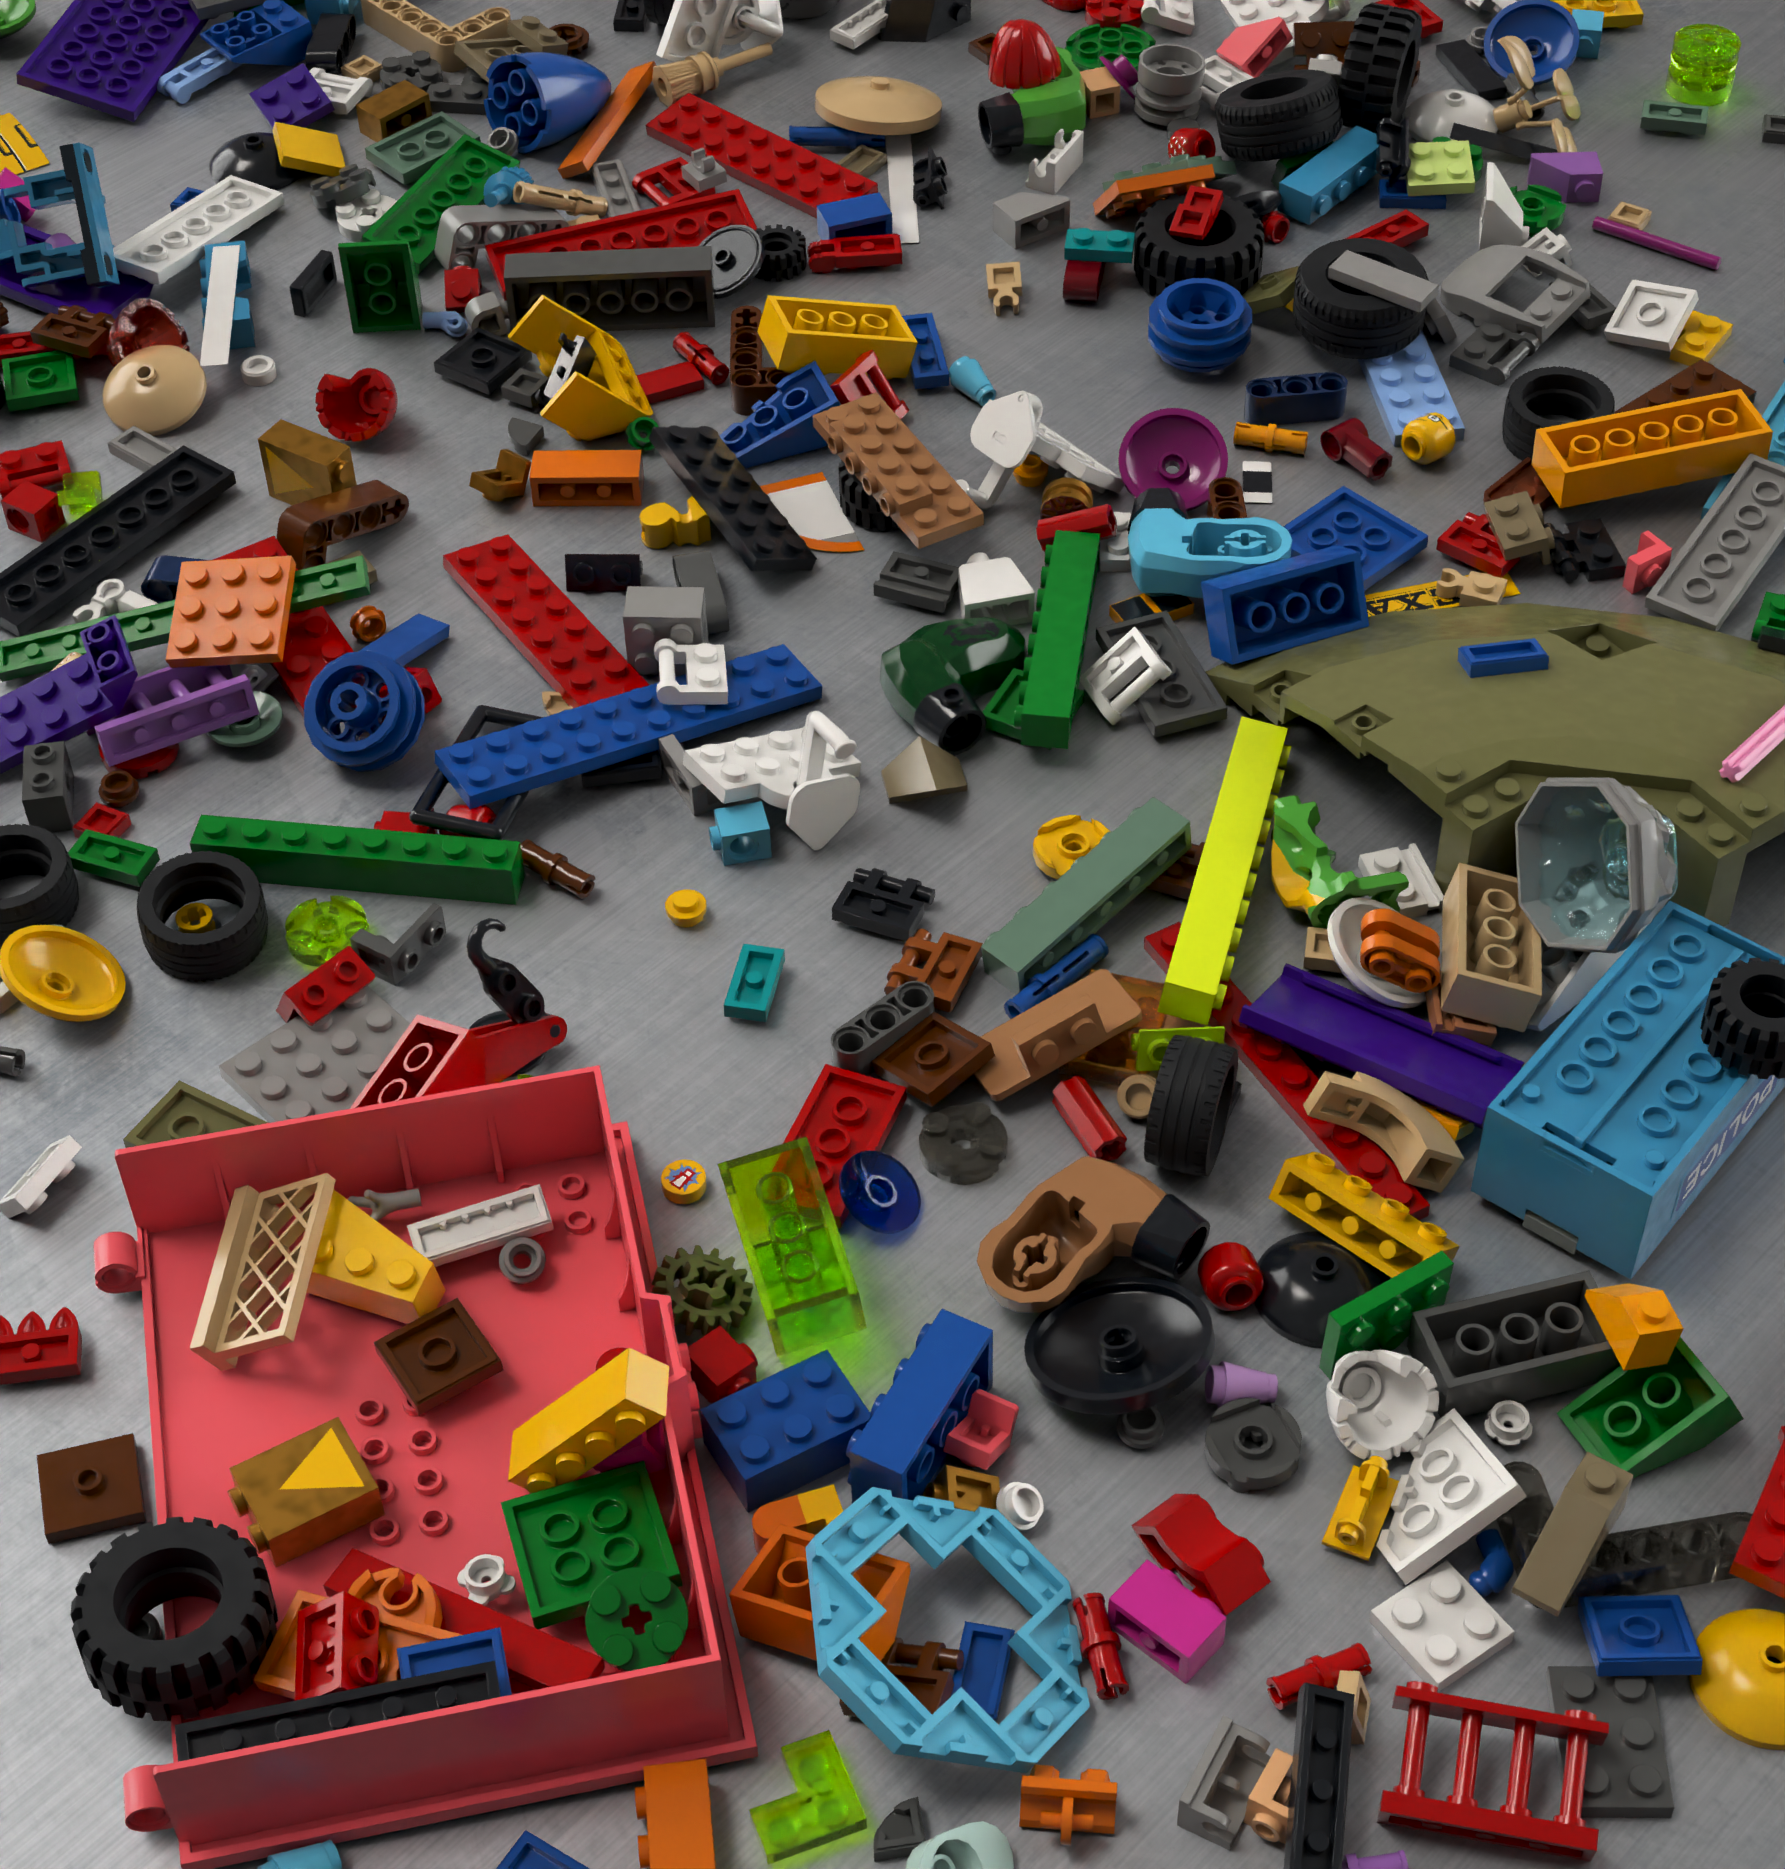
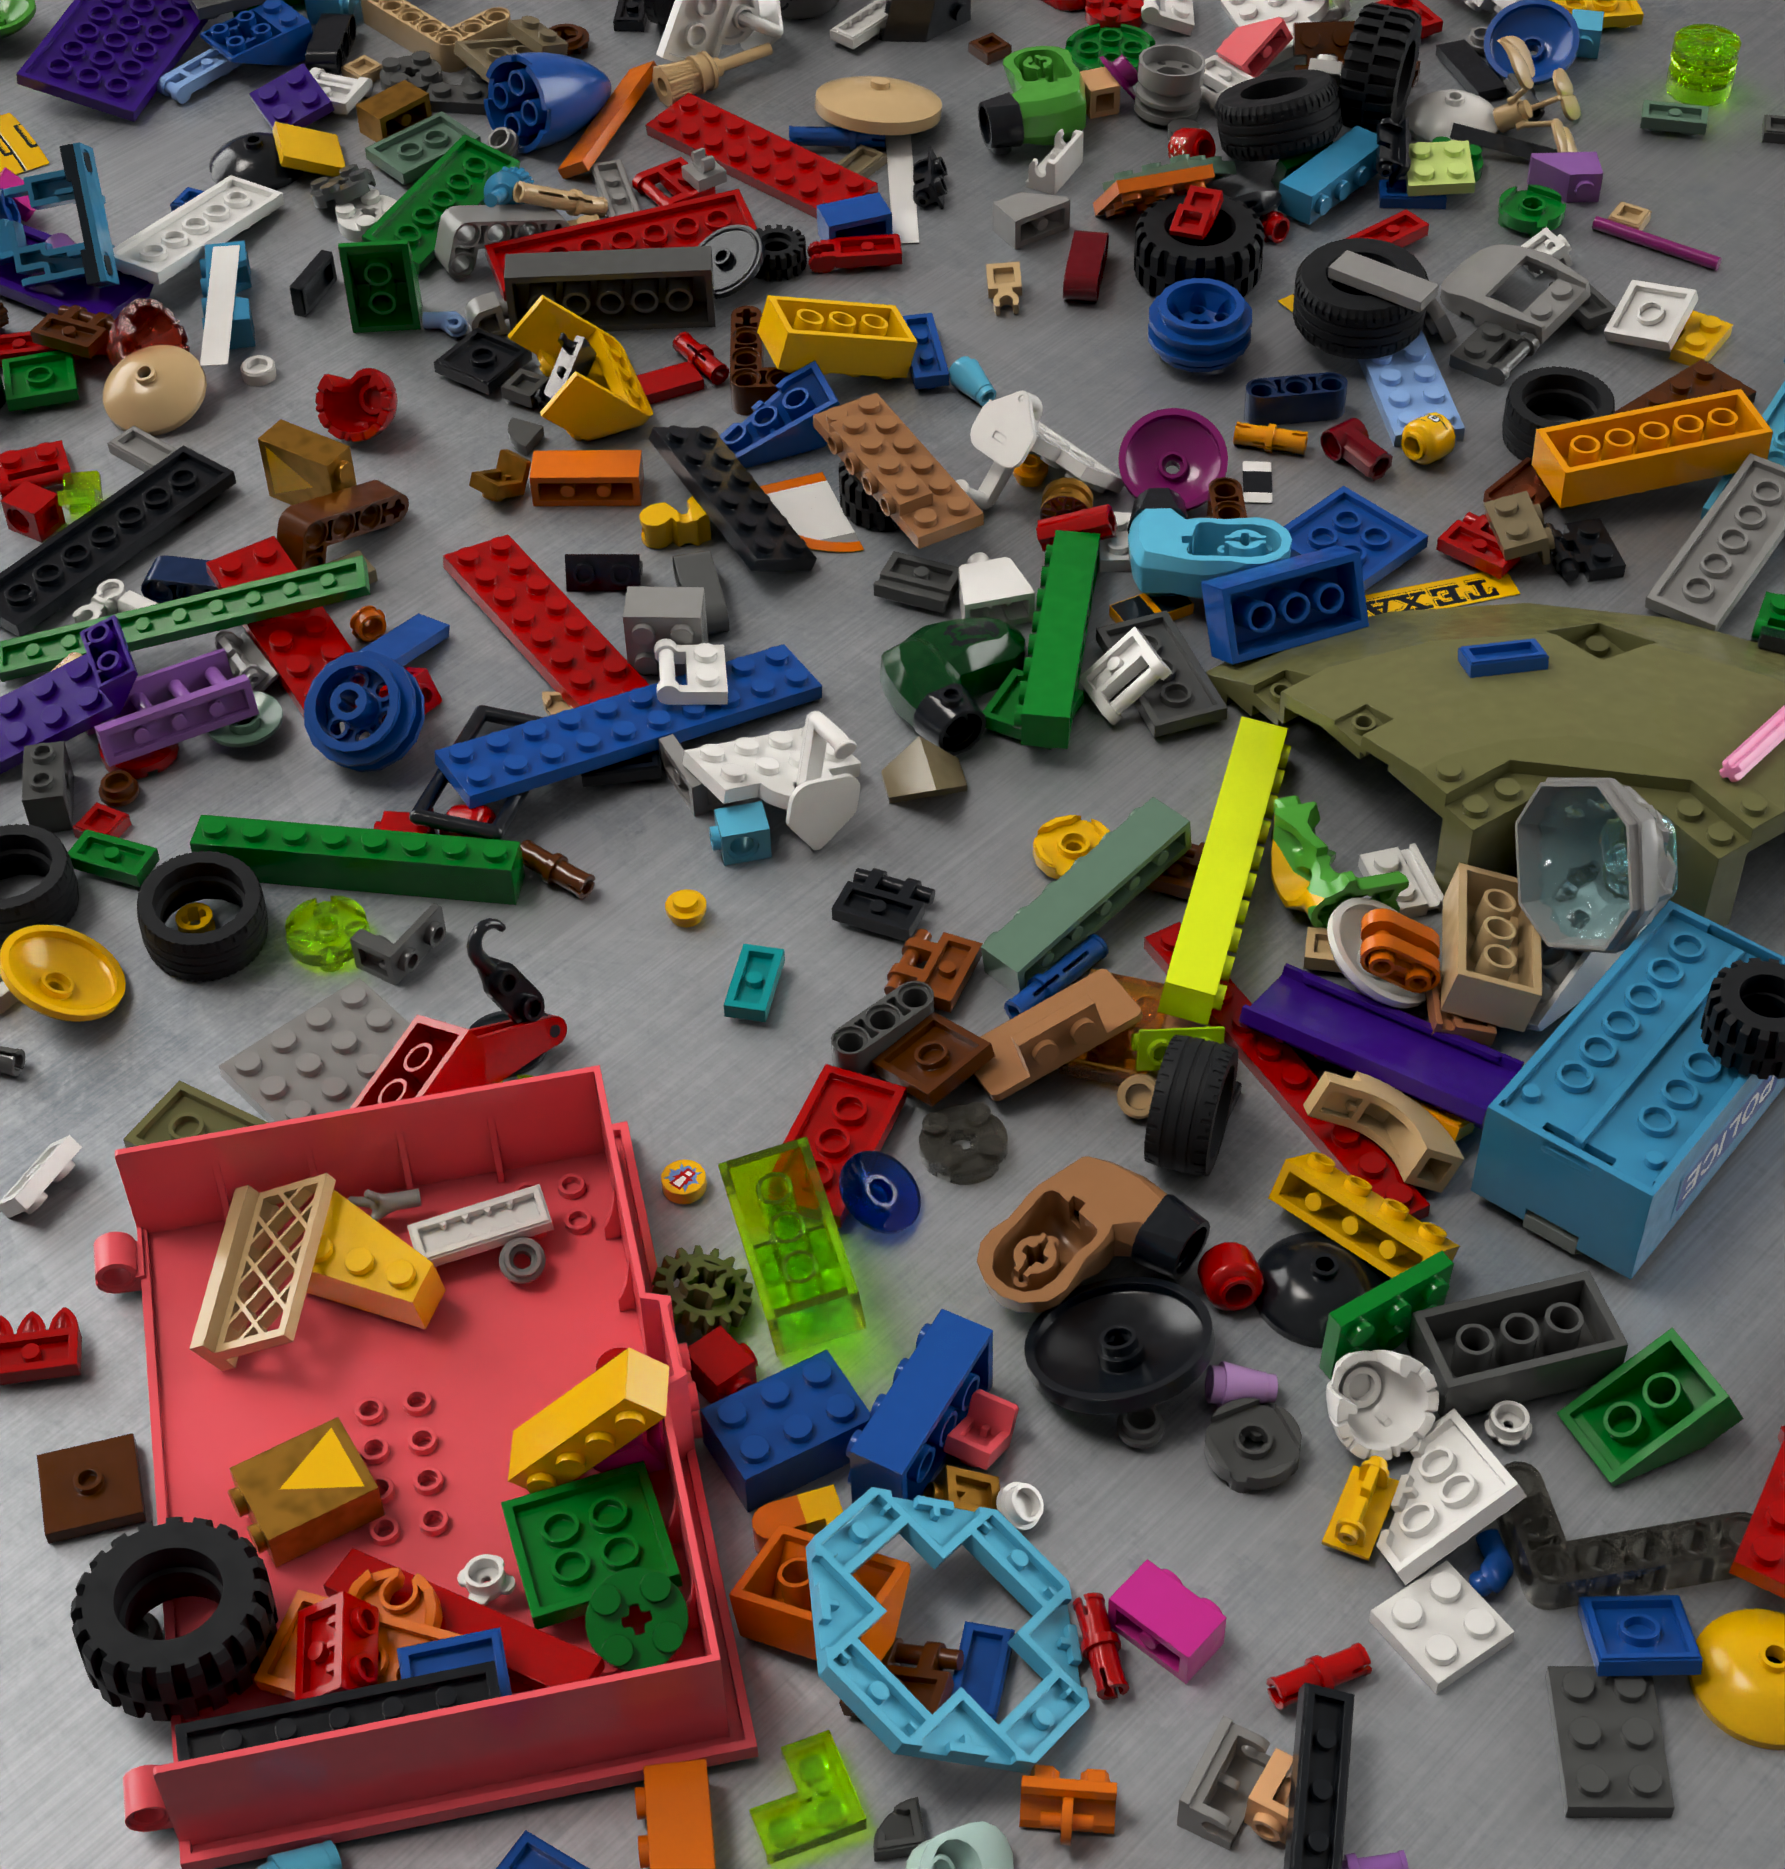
(231, 611): orange plate -> none
(326, 988): red bracket -> none
(438, 1356): reddish brown plate -> none
(461, 286): red bracket -> none
(641, 425): green plate -> none
(856, 384): red plate -> none
(1023, 56): red hair -> none
(1089, 1119): red axle -> none
(1099, 245): teal plate -> none
(1211, 1558): red brick -> none
(1272, 291): olive plate -> none
(1353, 1683): tan plate -> none
(1460, 1812): red fence -> none
(1474, 590): tan plate -> none
(1500, 213): white slope -> none
(1573, 1533): dark tan slope -> none
(1636, 1323): light orange slope -> none
(1647, 564): coral bracket -> none

